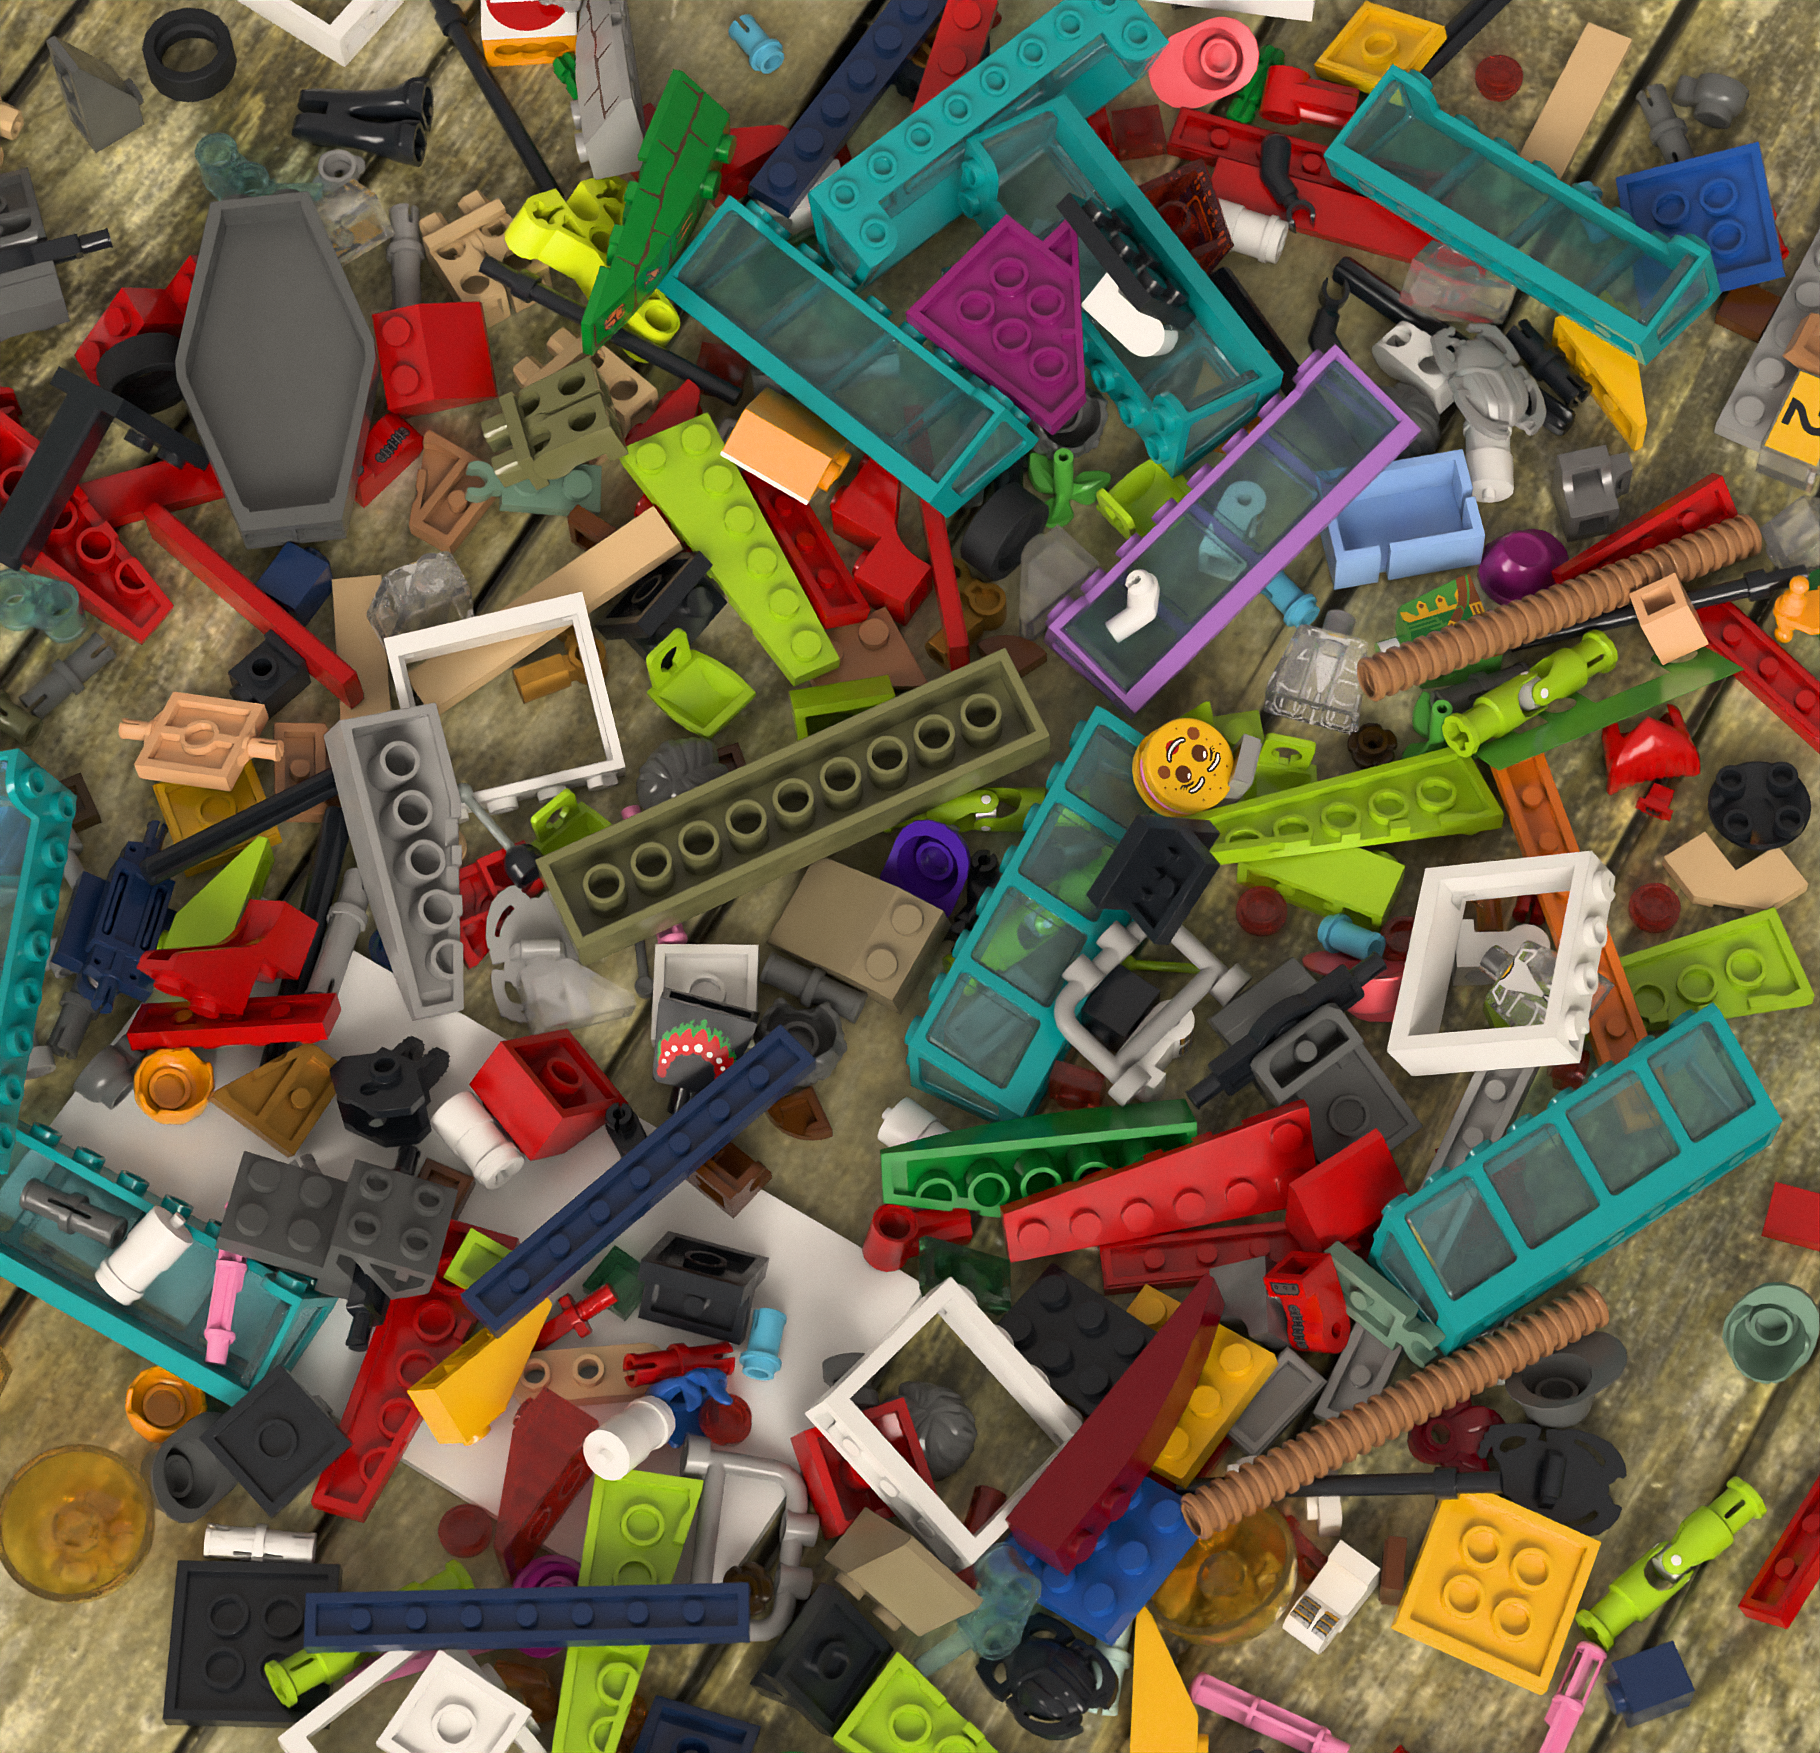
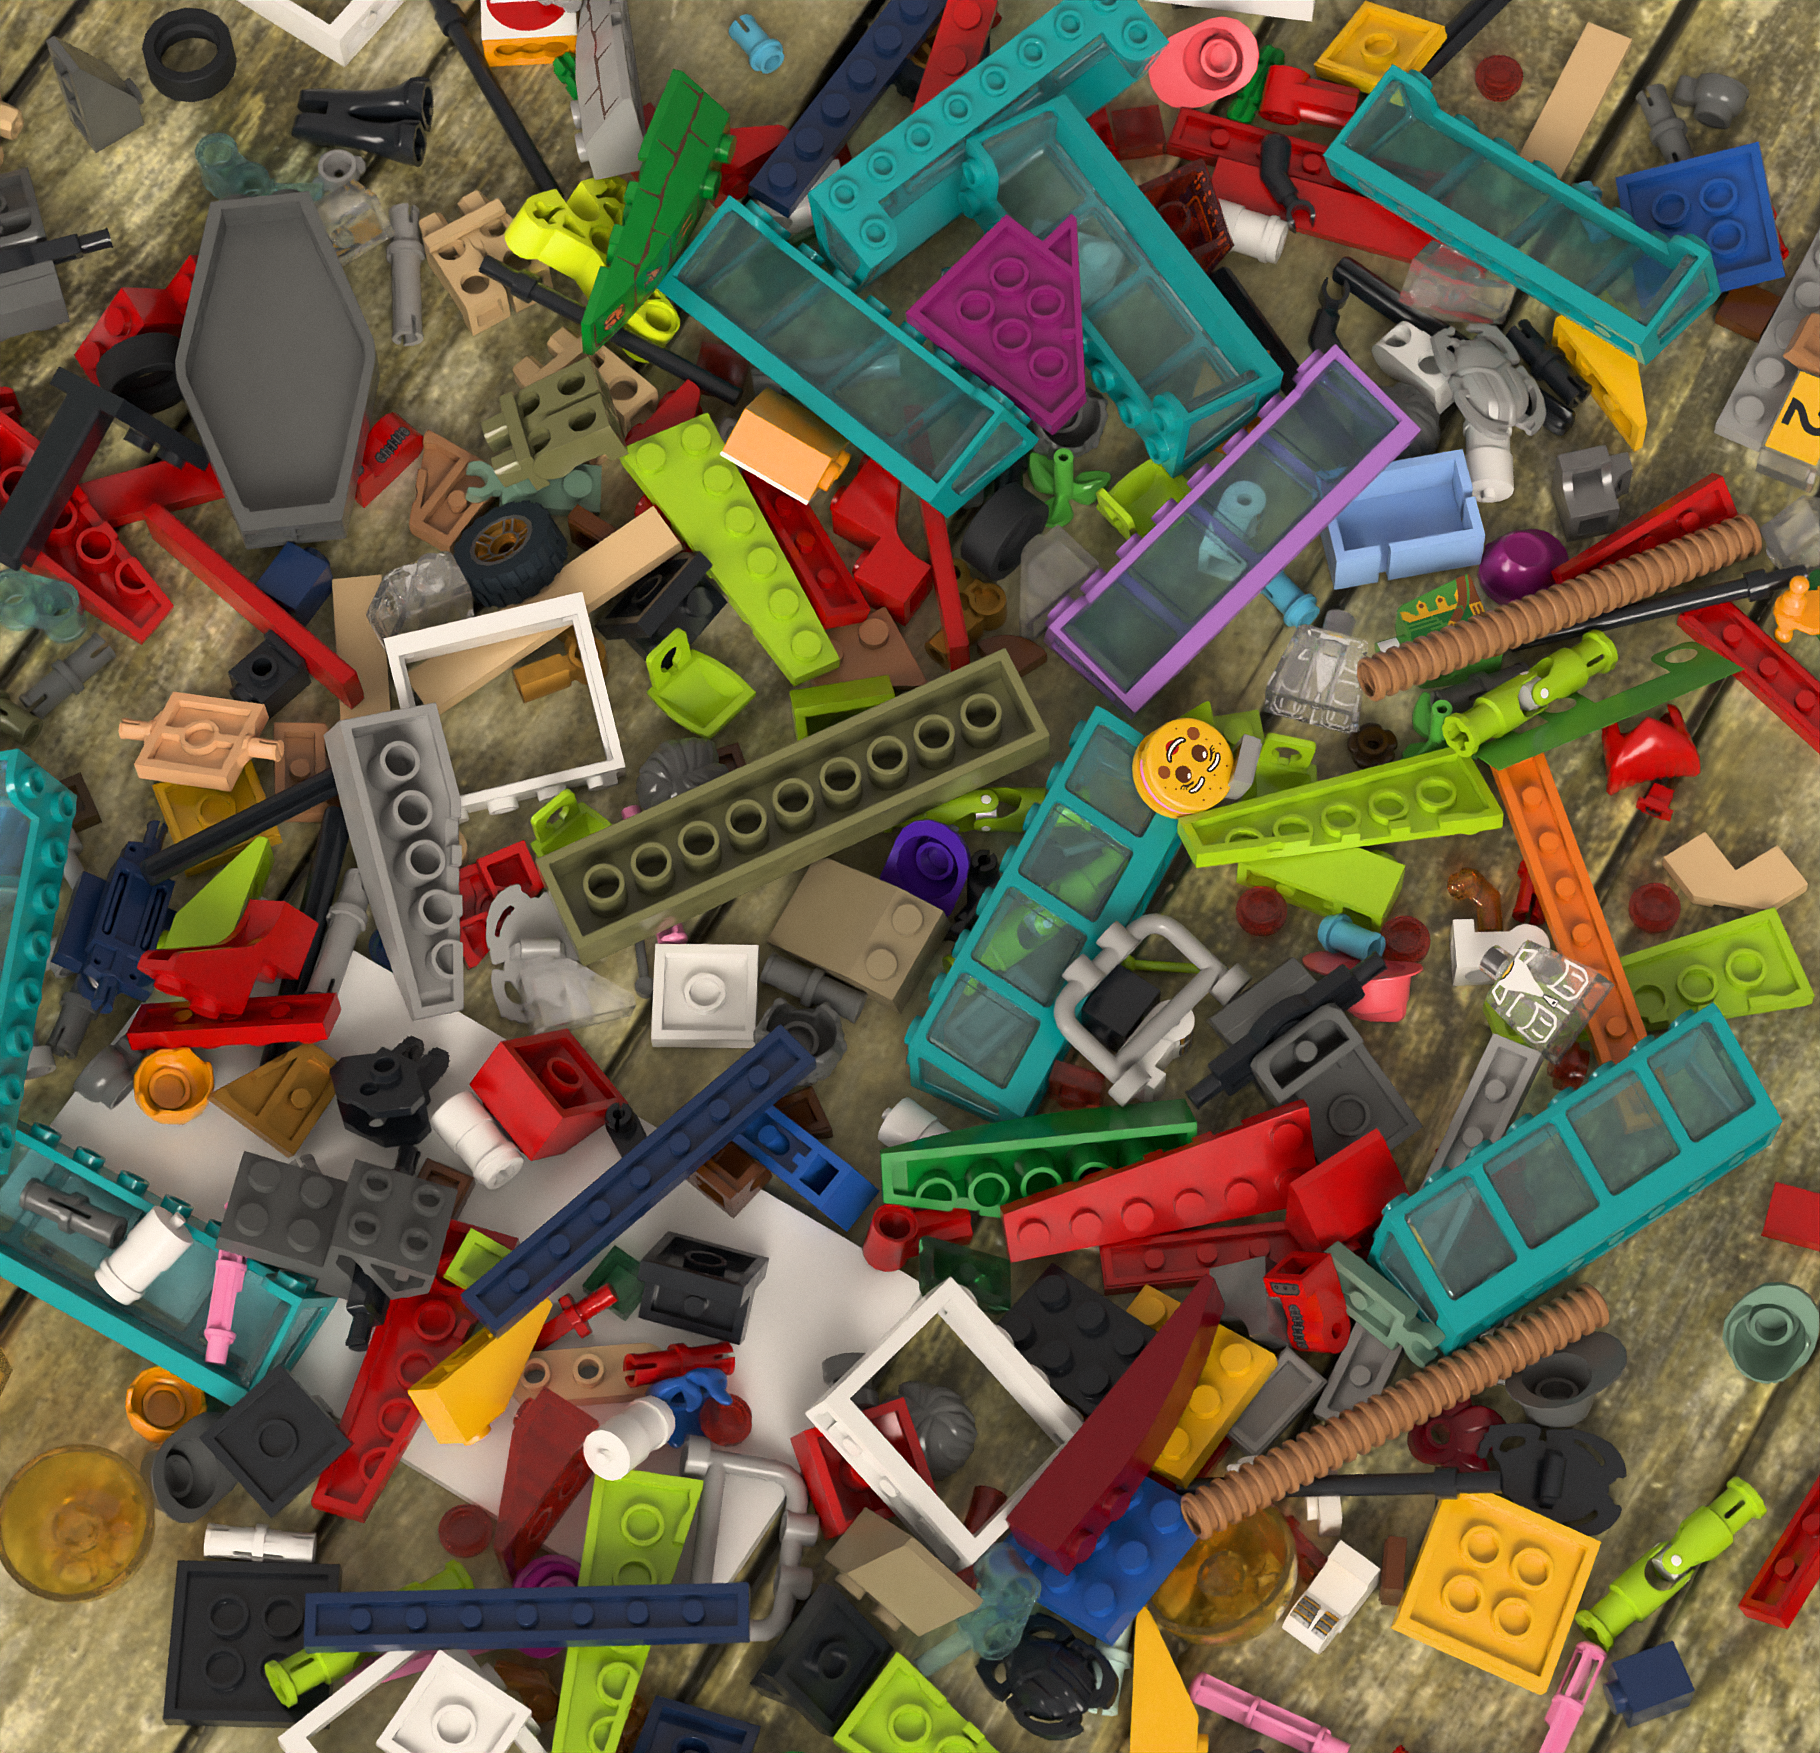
(434, 357): red slope -> none
(511, 553): none -> black wheel
(519, 859): hinge -> none
(697, 1042): black torso -> none
(758, 1579): dark brown plate -> none
(761, 1357): medium azure pin -> none
(807, 1167): none -> blue slope
(1126, 261): black plate -> none
(1133, 329): white leg -> none
(1141, 605): white arm -> none
(1158, 873): black bracket -> none
(1431, 954): white window -> none
(1668, 619): light nougat brick -> none
(1759, 804): black dish -> none

